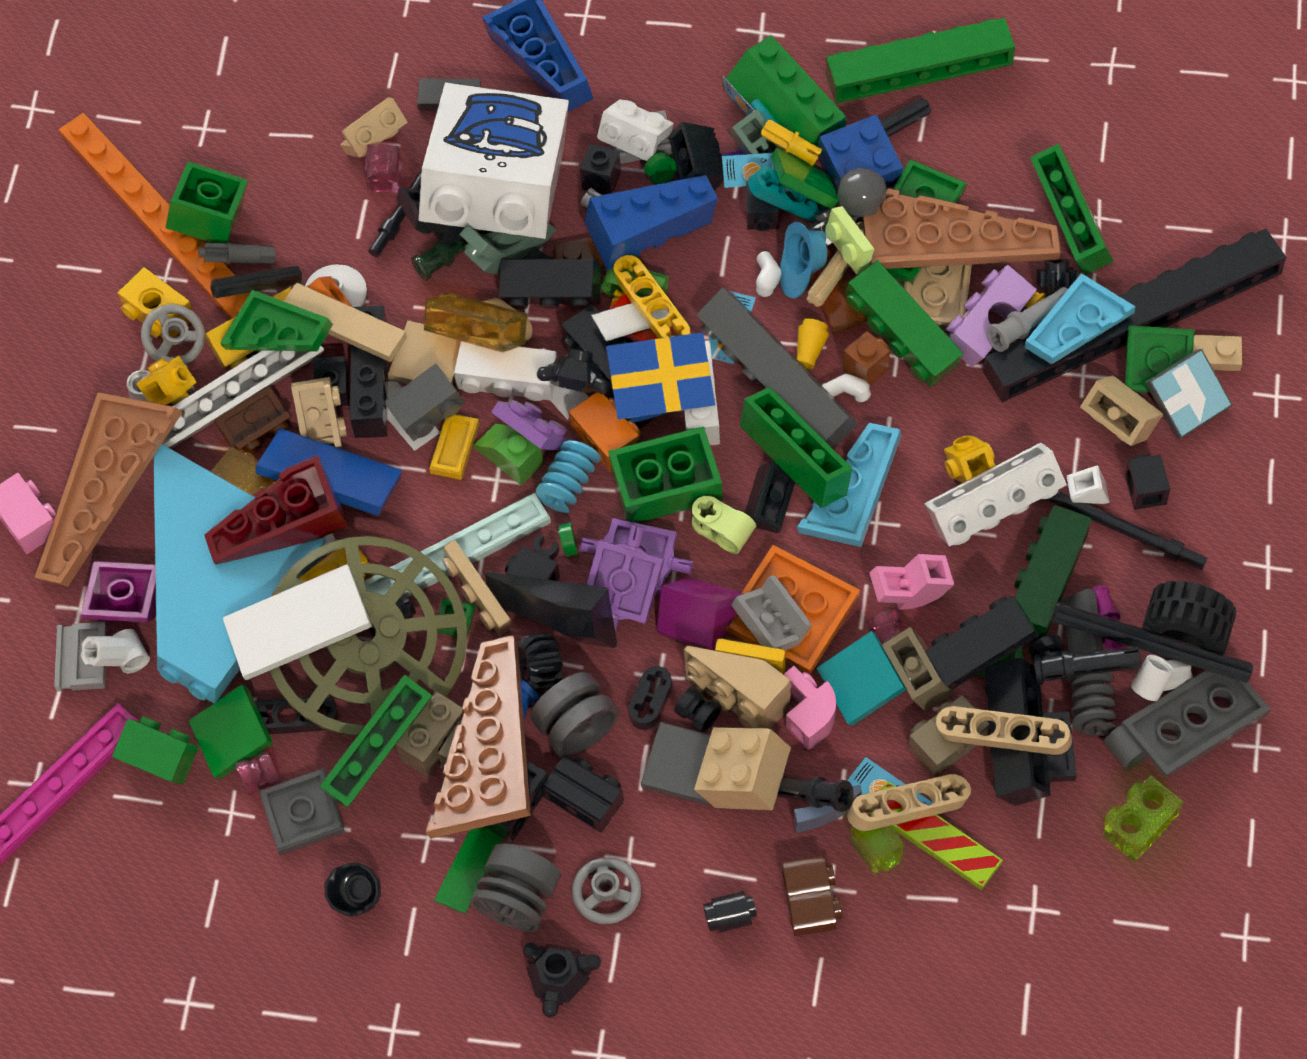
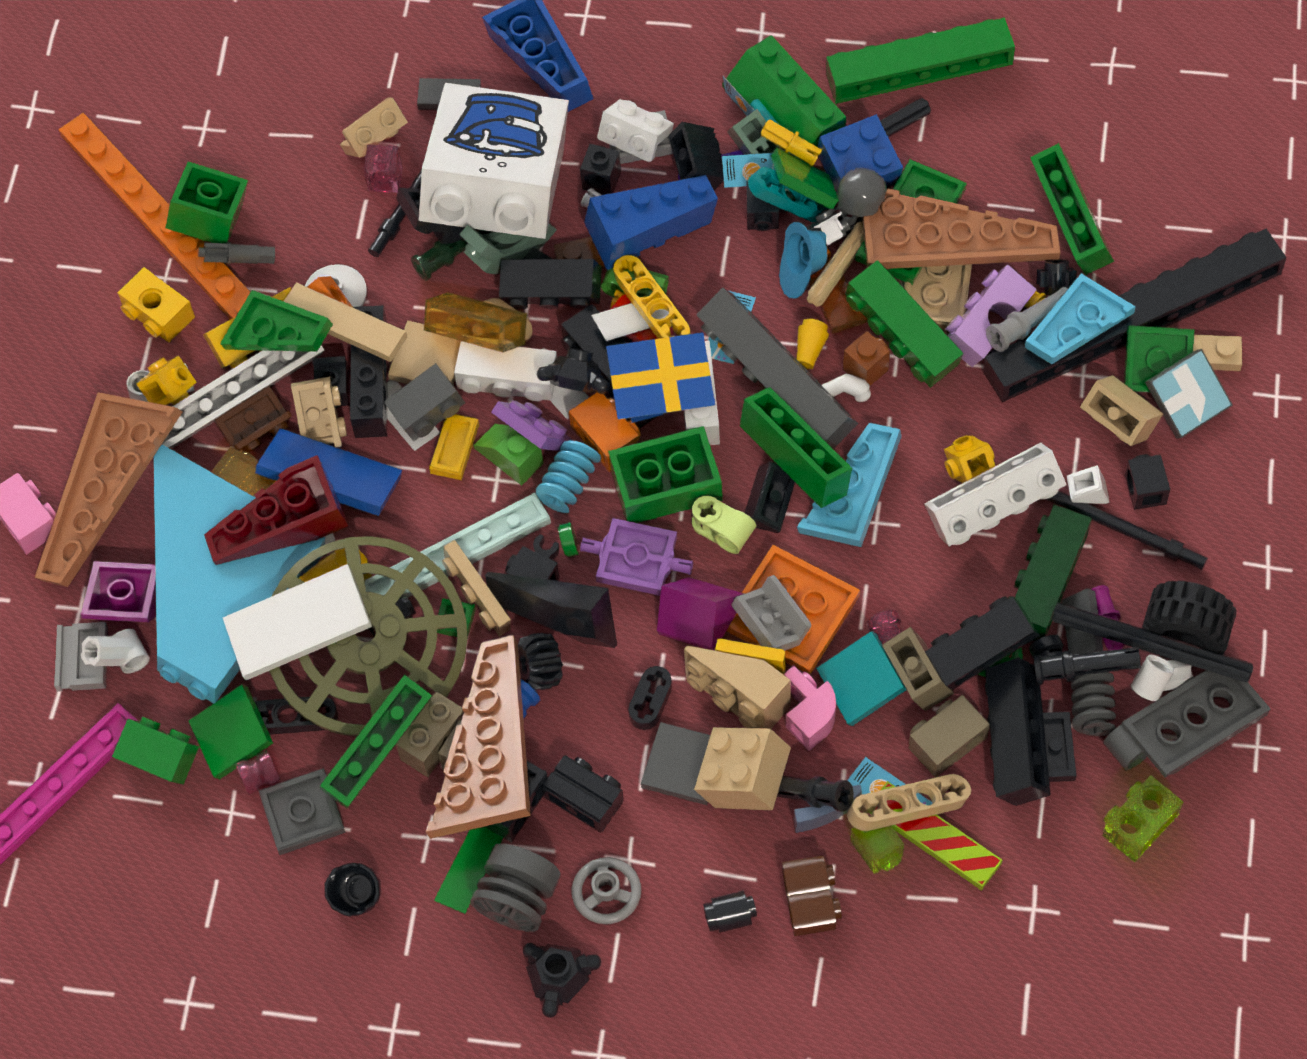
(173, 324): light grey piece -> none
(255, 281): black axle -> none
(574, 714): flat silver wheel -> none
(629, 576): medium lavender plate -> none
(660, 168): green tile -> none
(698, 708): black wheel -> none
(768, 276): white arm -> none
(849, 240): yellowish green plate -> none
(914, 585): bright pink brick -> none
(1004, 725): tan beam -> none

